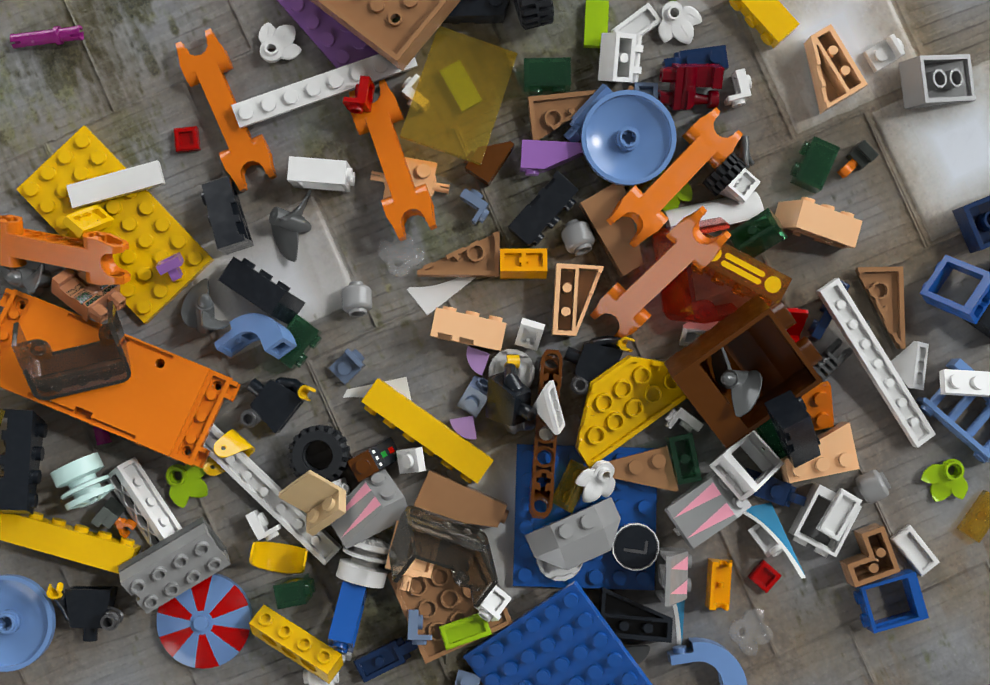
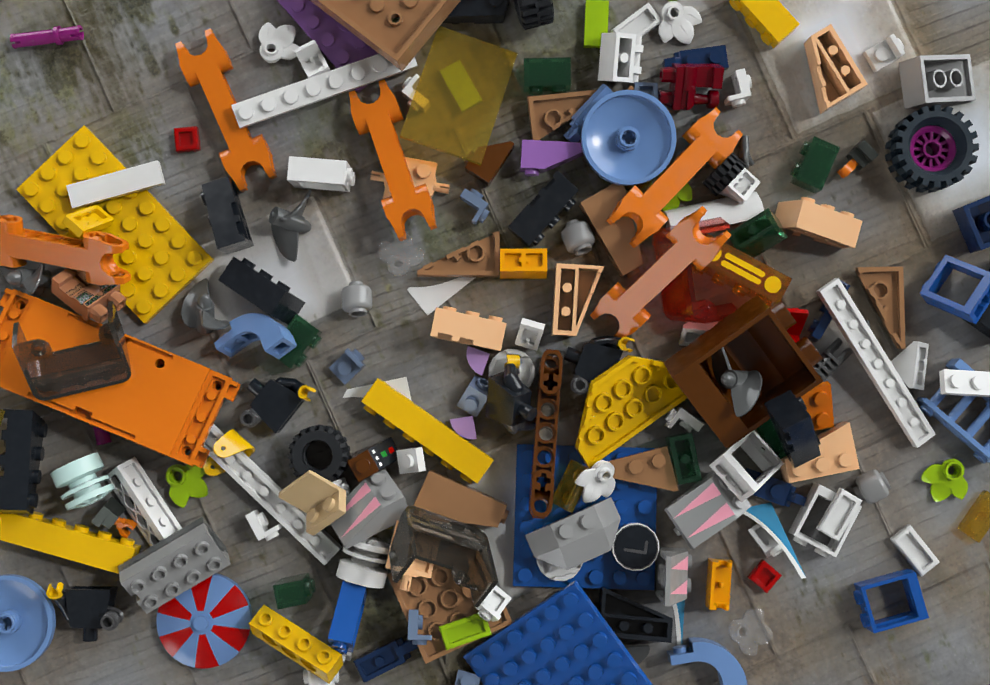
(171, 265): medium lavender tile -> none
(278, 557): yellow piece -> none
(311, 59): none -> white bracket
(363, 96): red bracket -> none
(549, 408): white slope -> none
(875, 559): medium nougat brick -> none
(953, 136): none -> black wheel

